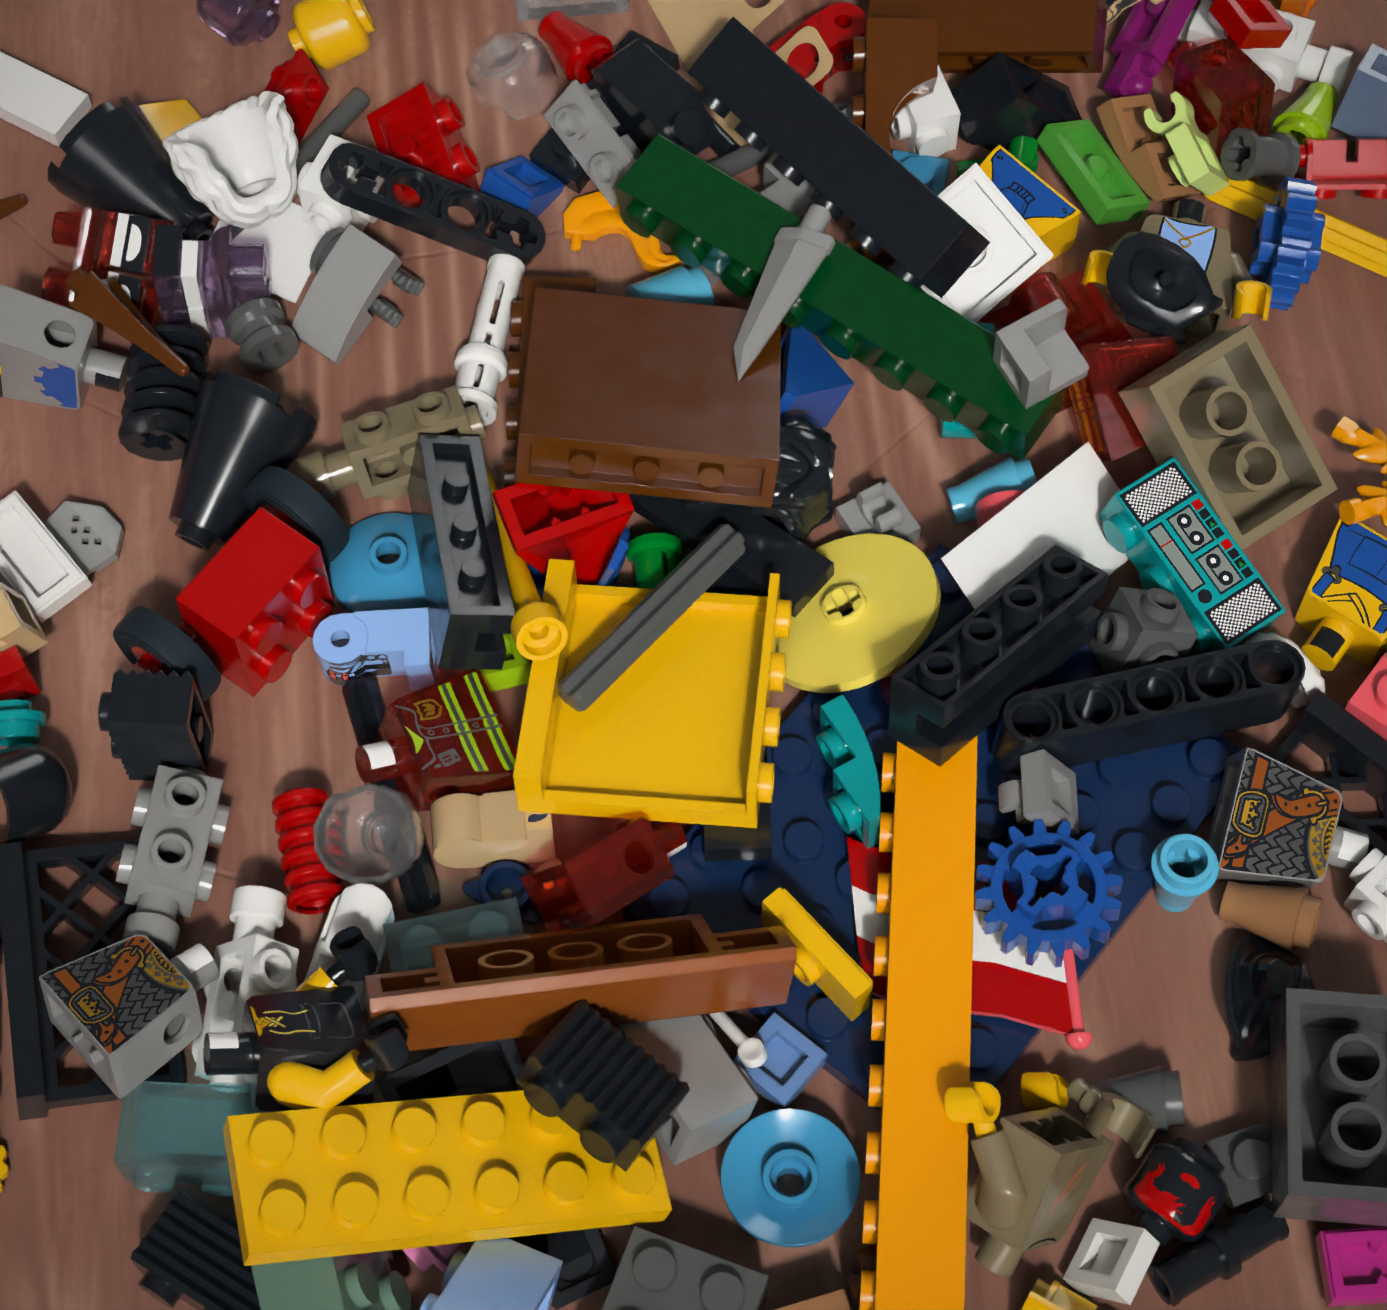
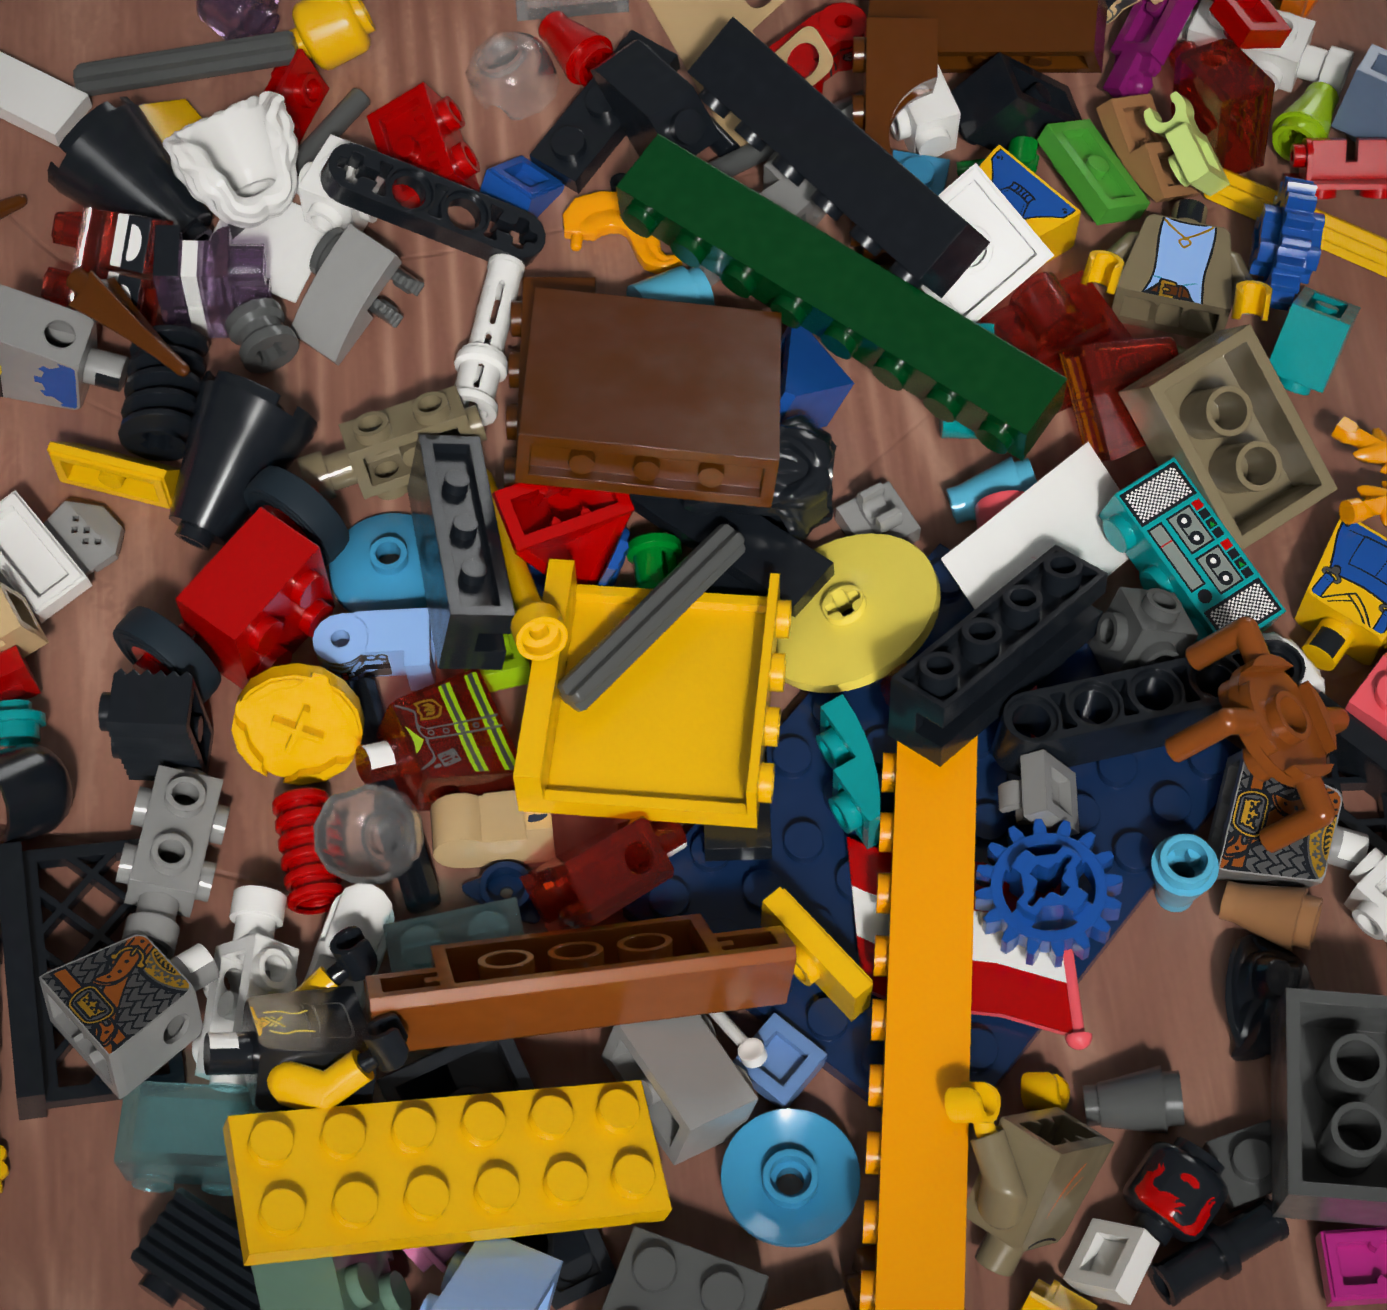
(114, 473): none -> yellow slope
(185, 63): none -> dark grey axle
(298, 723): none -> yellow tile
(590, 136): light grey hinge -> none
(601, 1086): black brick -> none
(787, 272): light grey bar -> none
(1039, 354): light grey panel -> none
(1115, 1114): dark tan piece -> none
(1159, 286): black hat -> none
(1250, 155): dark grey bush -> none
(1279, 722): none -> dark orange plate
(1312, 341): none -> teal slope

